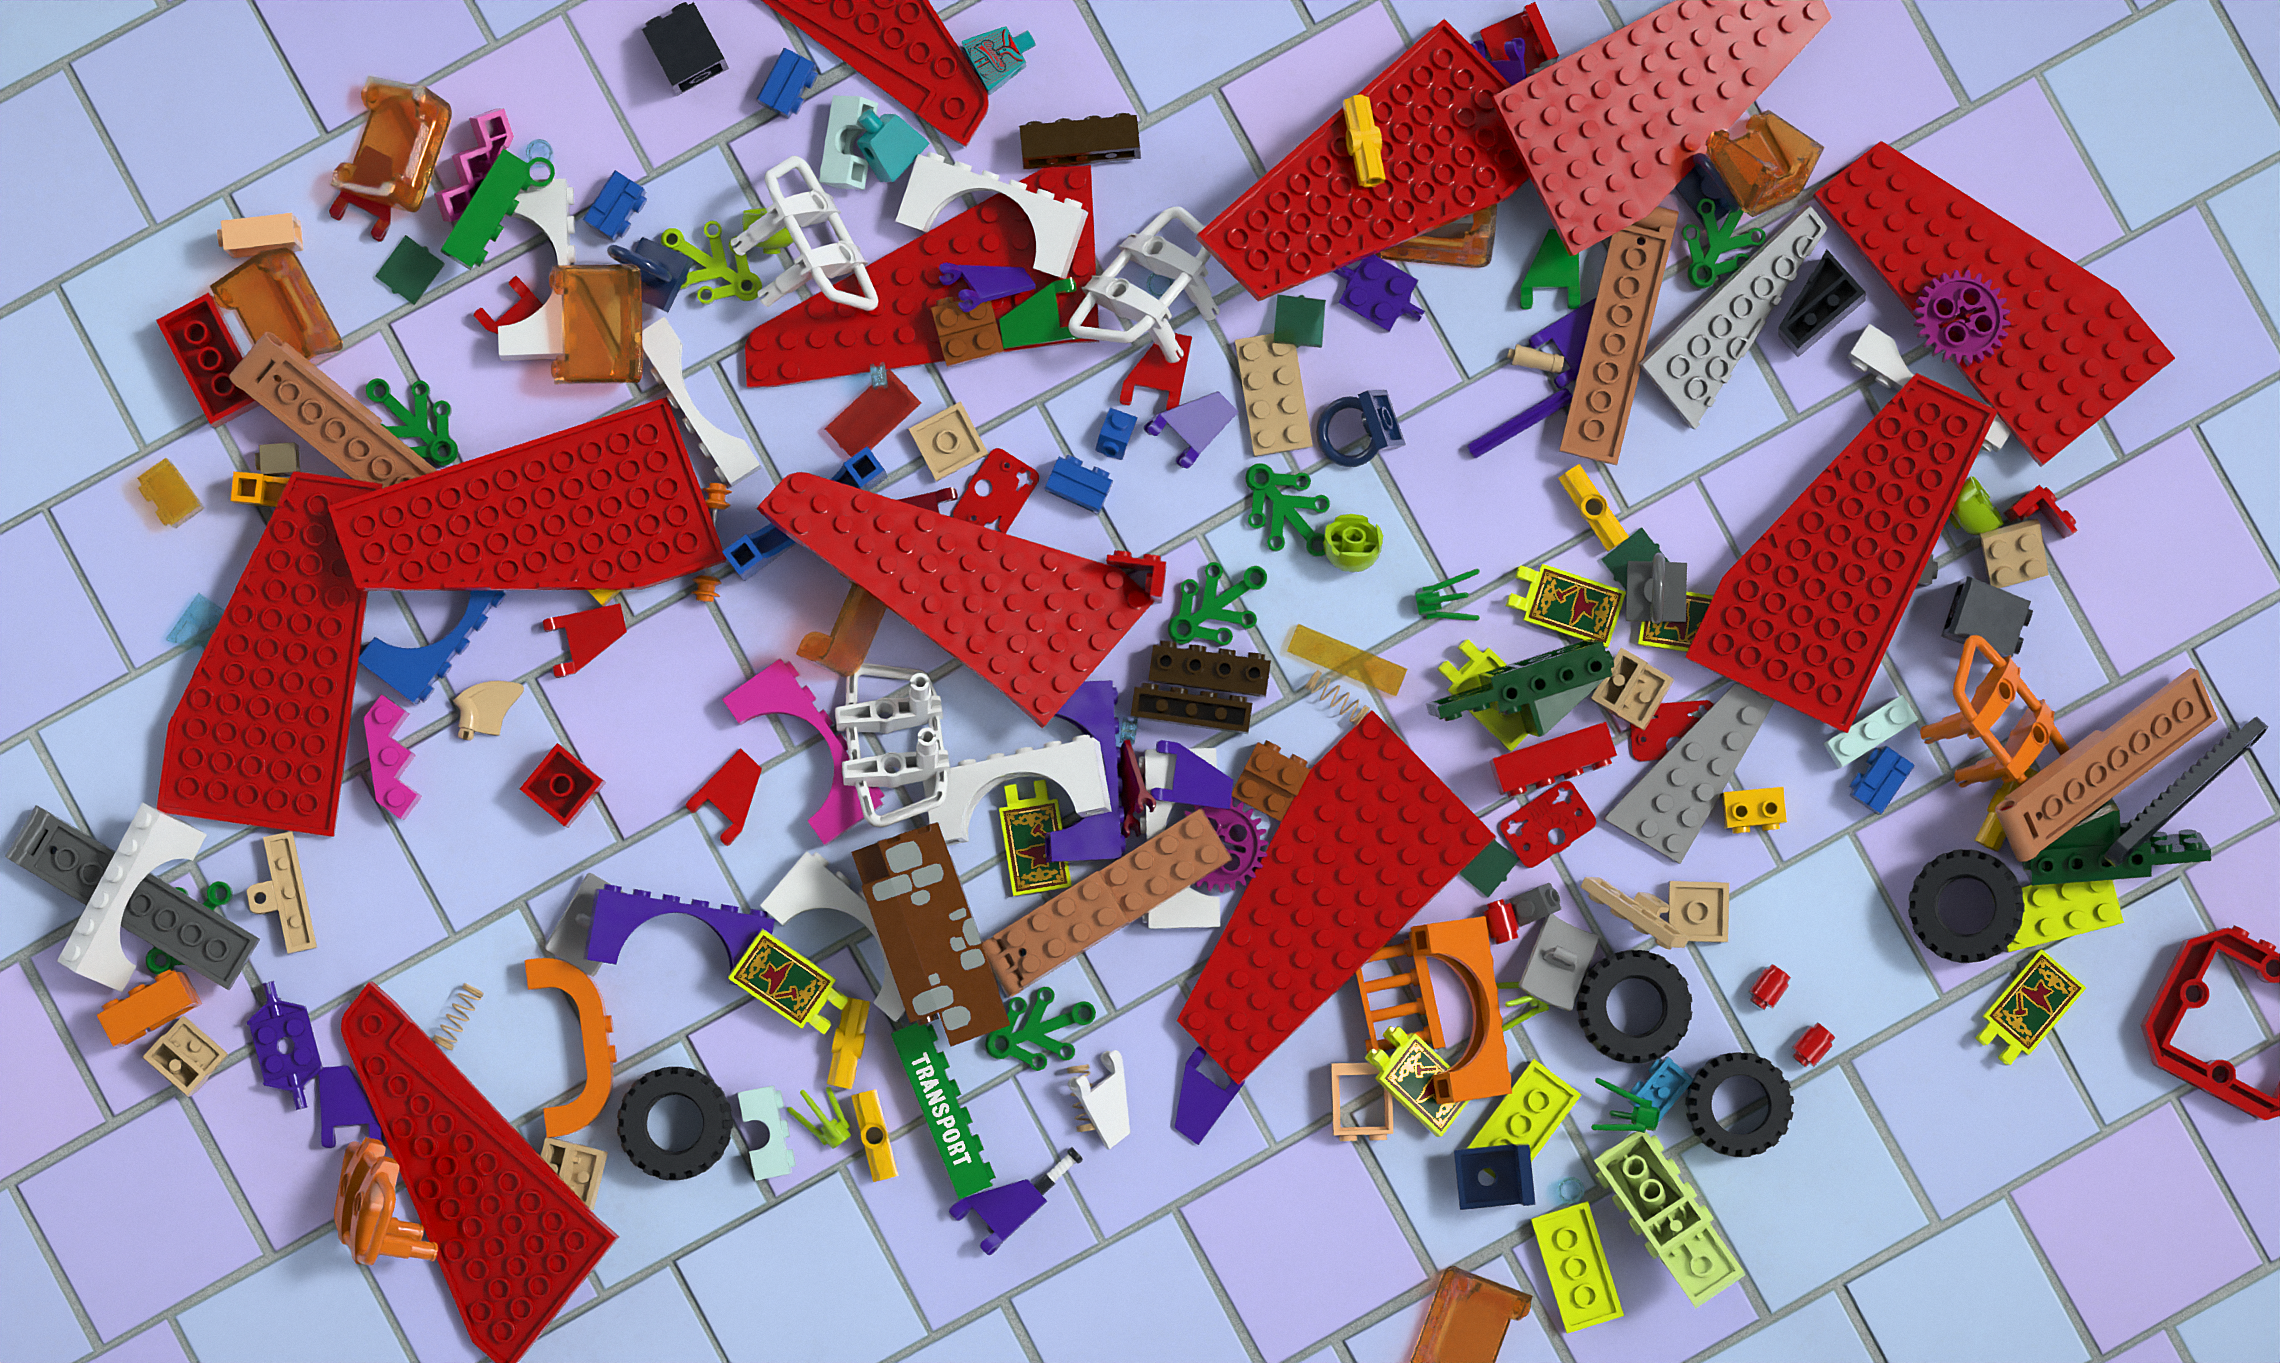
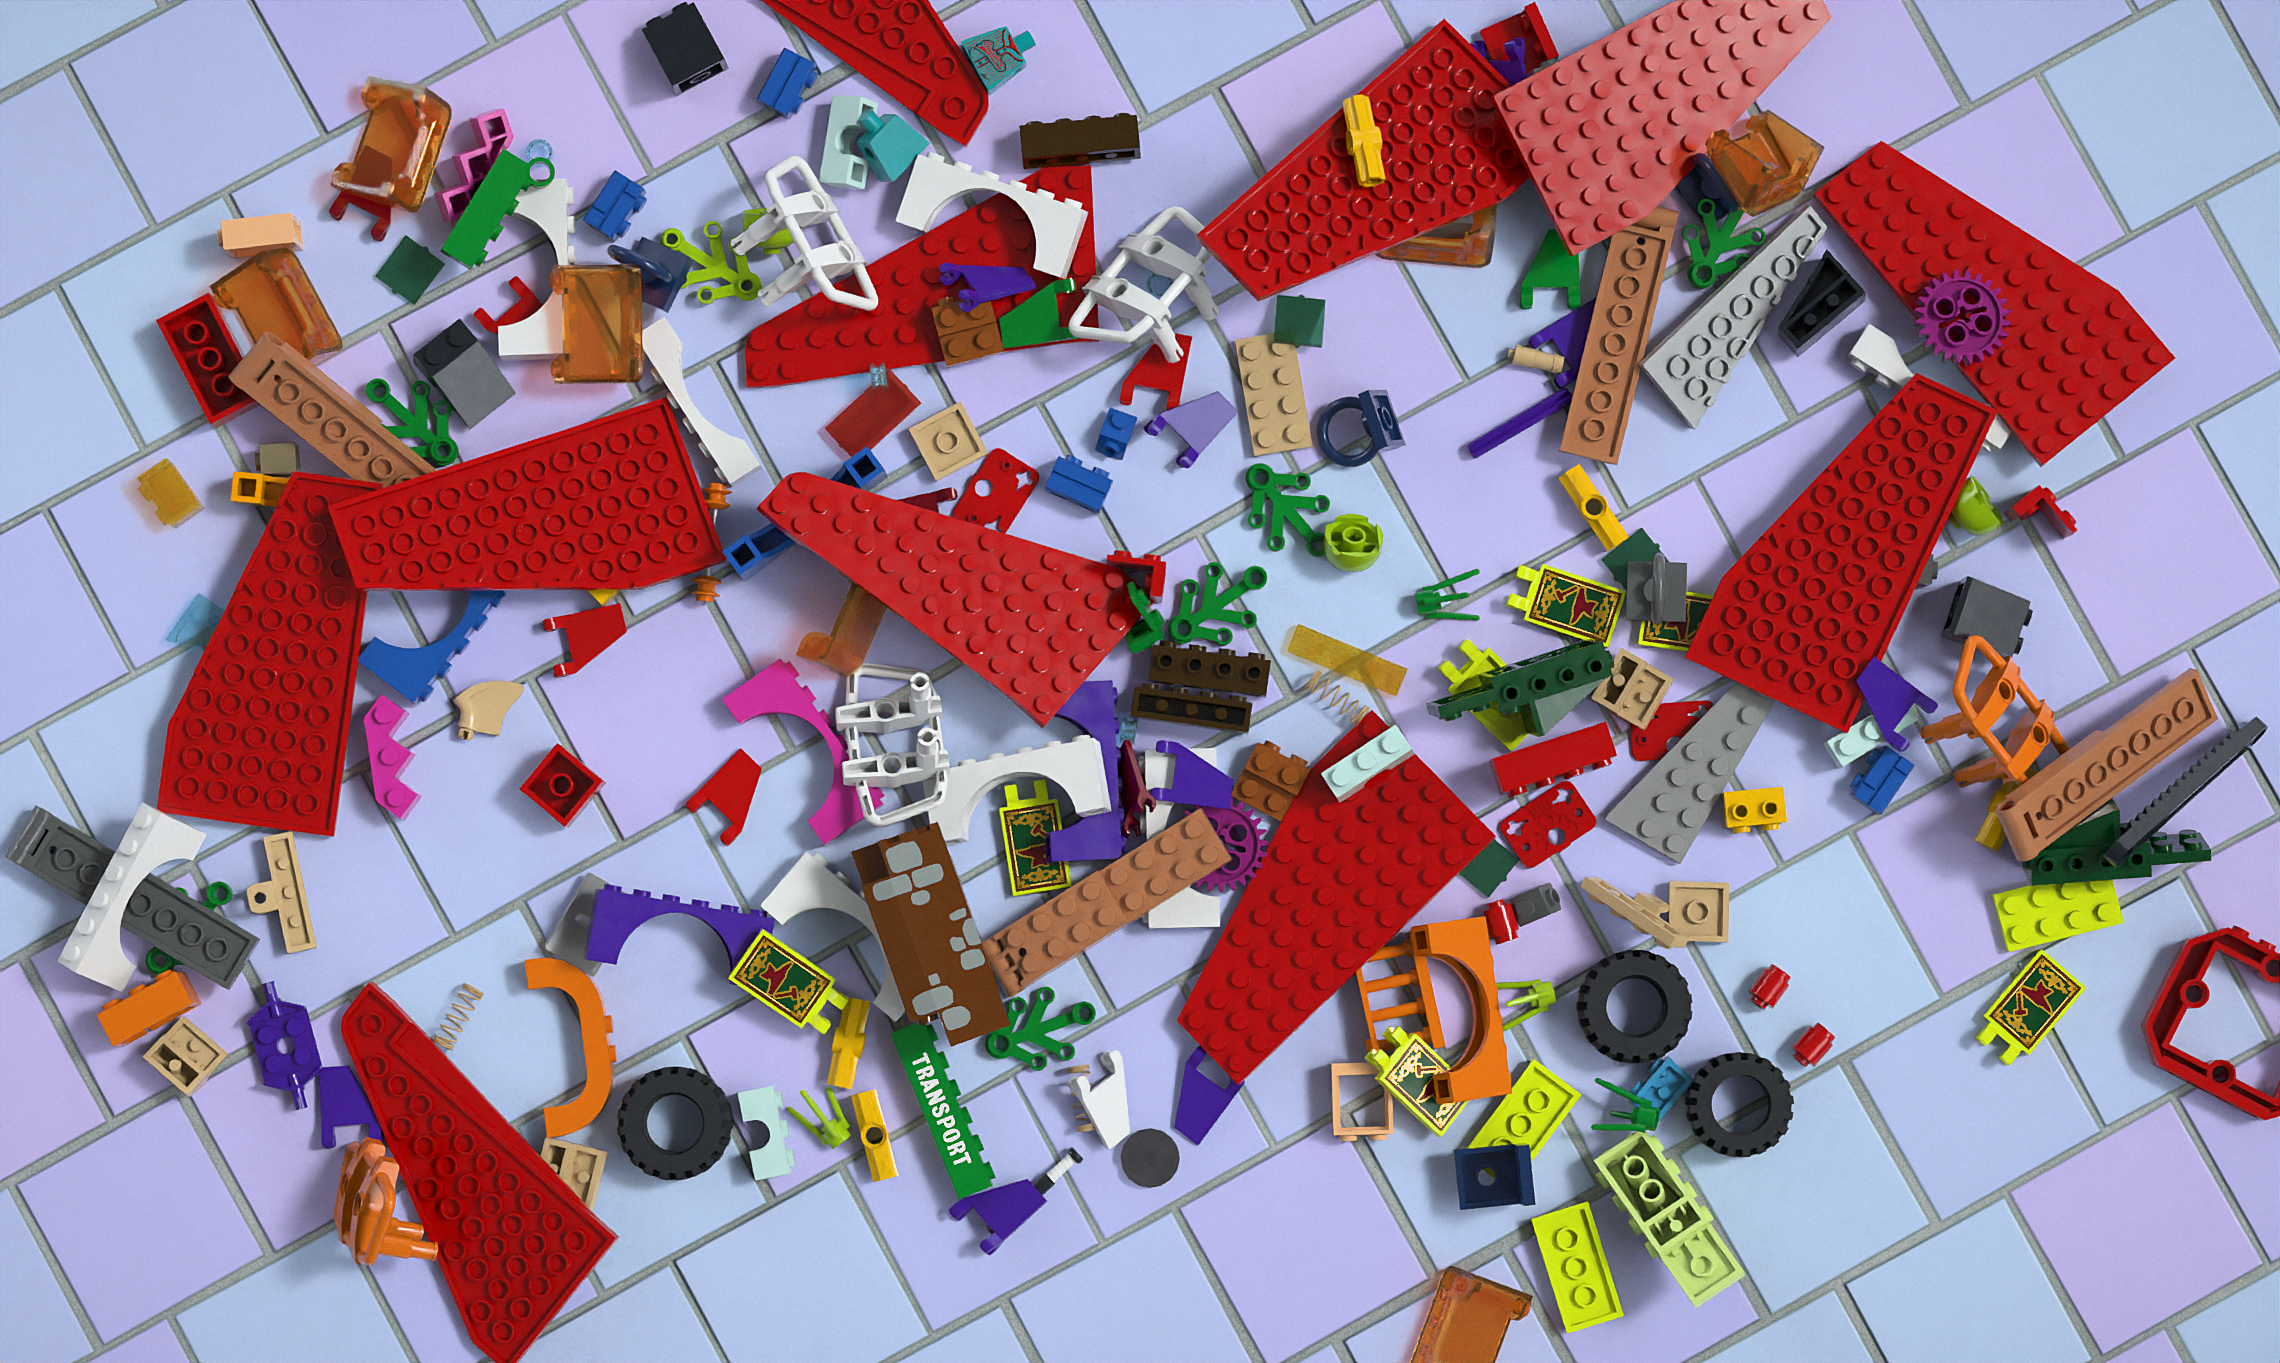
(463, 374): none -> slope
(1147, 631): none -> green bracket
(1150, 1157): none -> clear smoke tile
(1360, 766): none -> light aqua arch
(1379, 291): dark purple plate -> none
(1558, 963): light grey shield -> none
(1579, 1187): clear light blue bush -> none
(1890, 699): none -> dark purple flag
(1969, 947): black tyre -> none
(2014, 554): tan plate -> none

